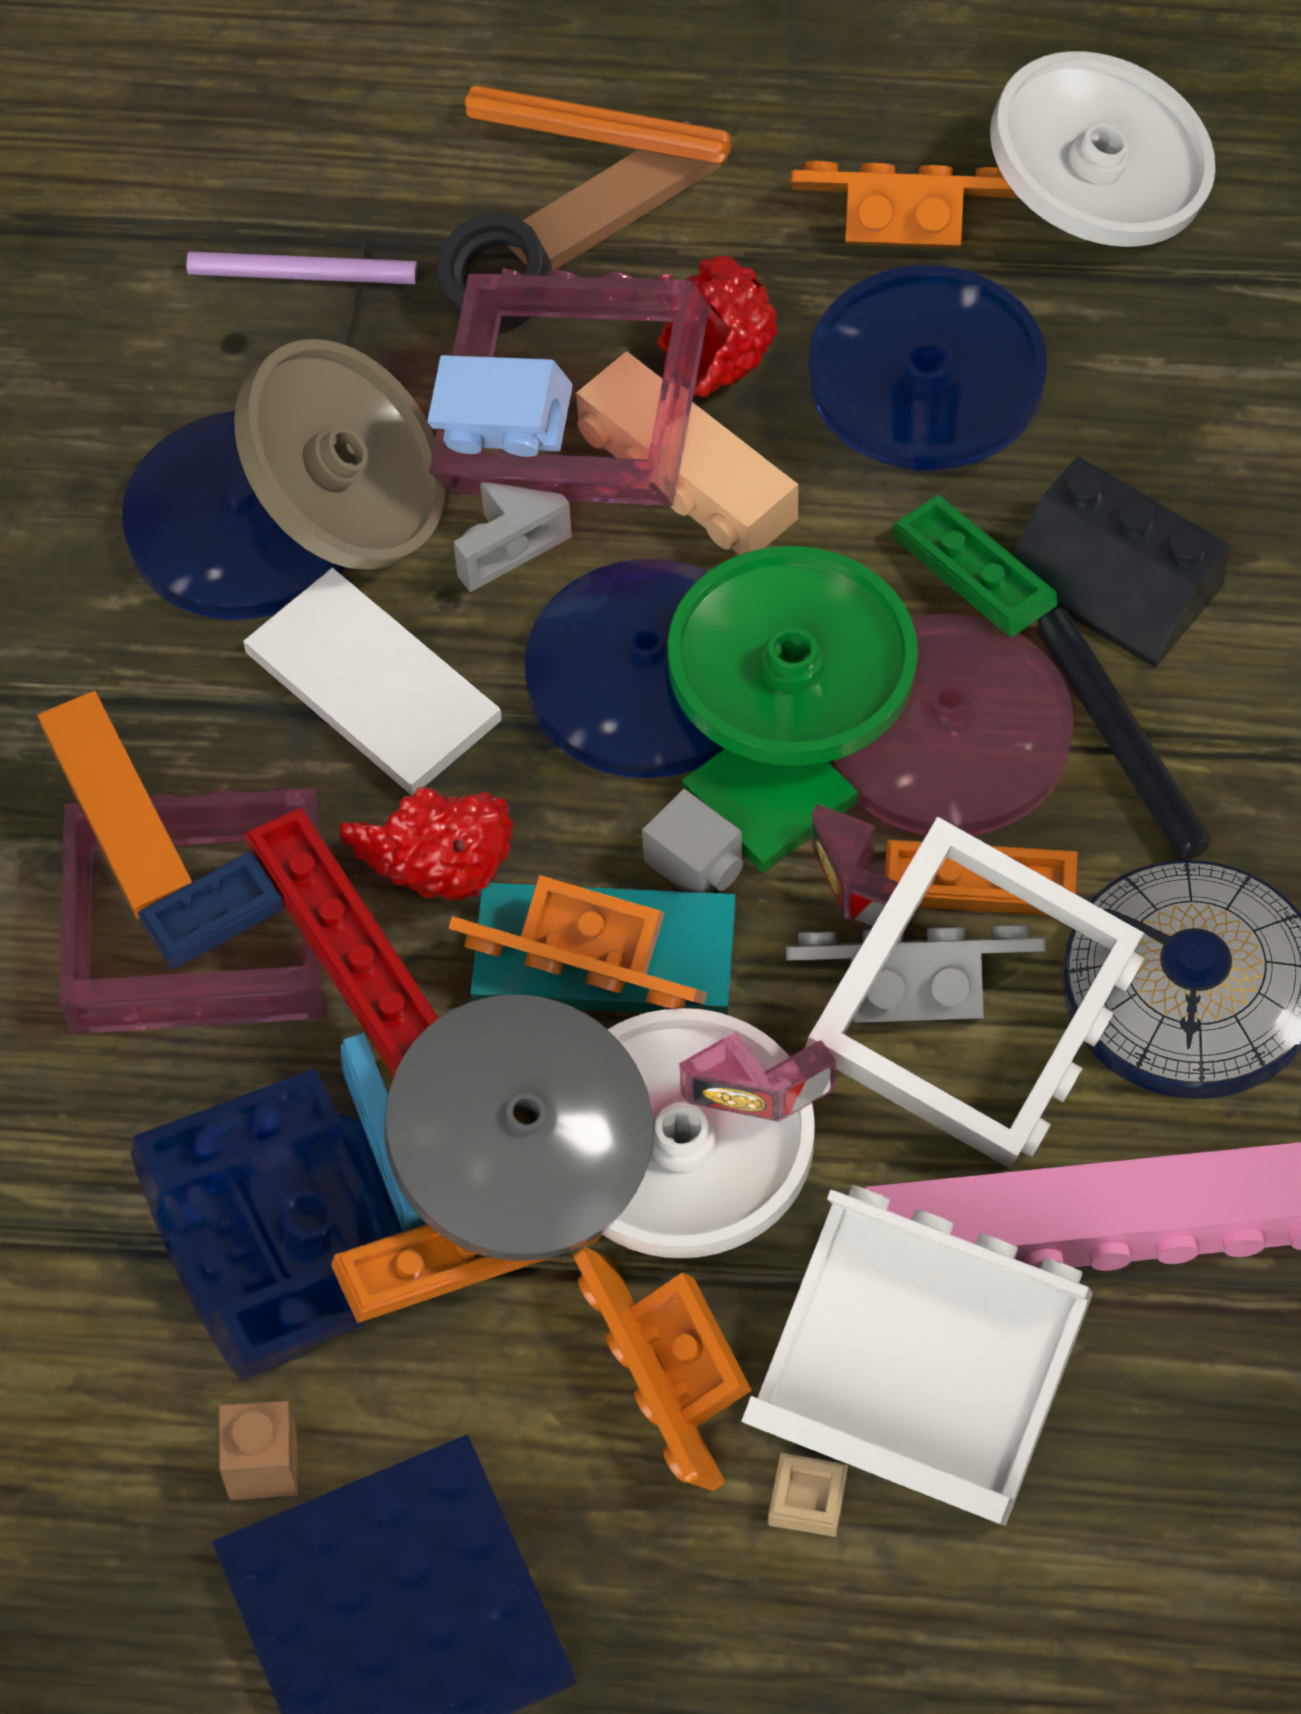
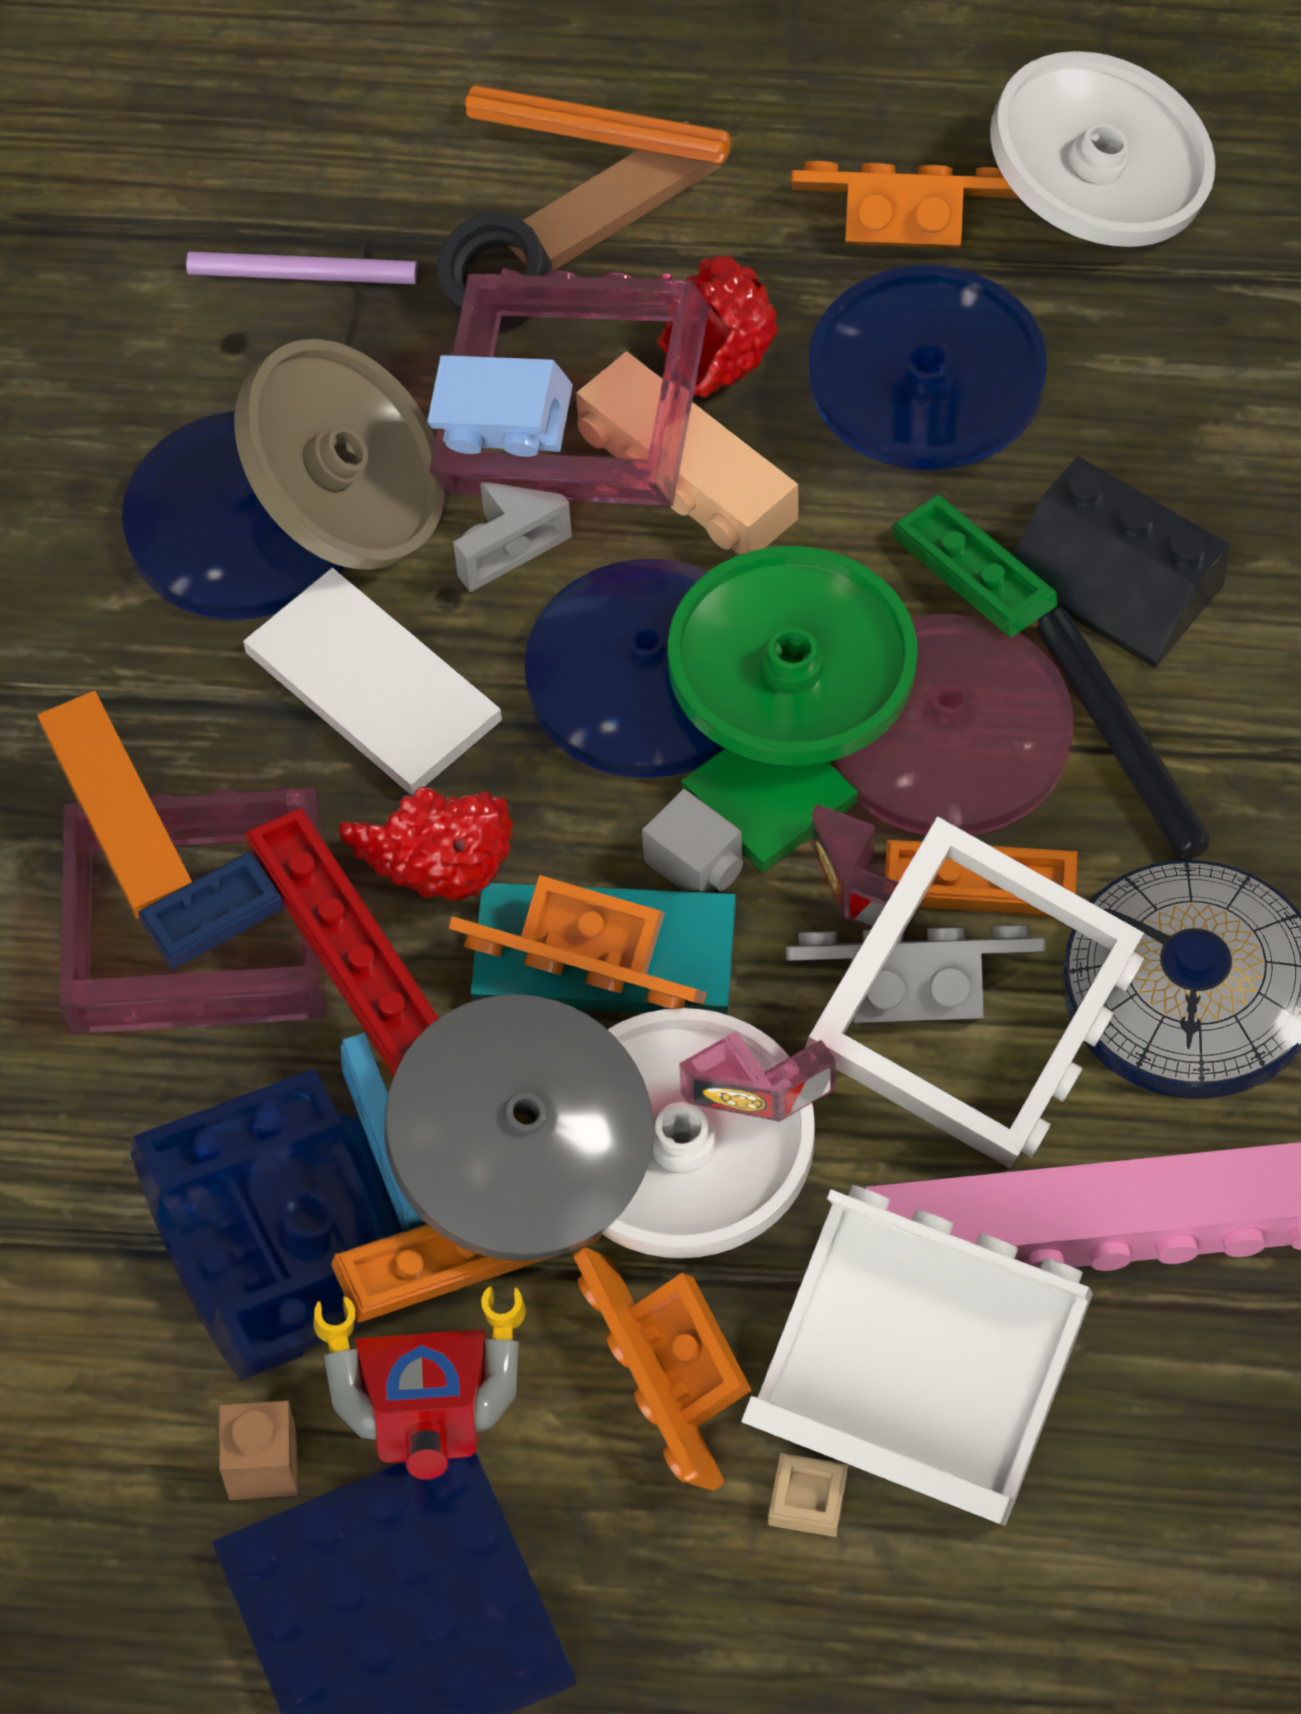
(426, 1391): none -> torso

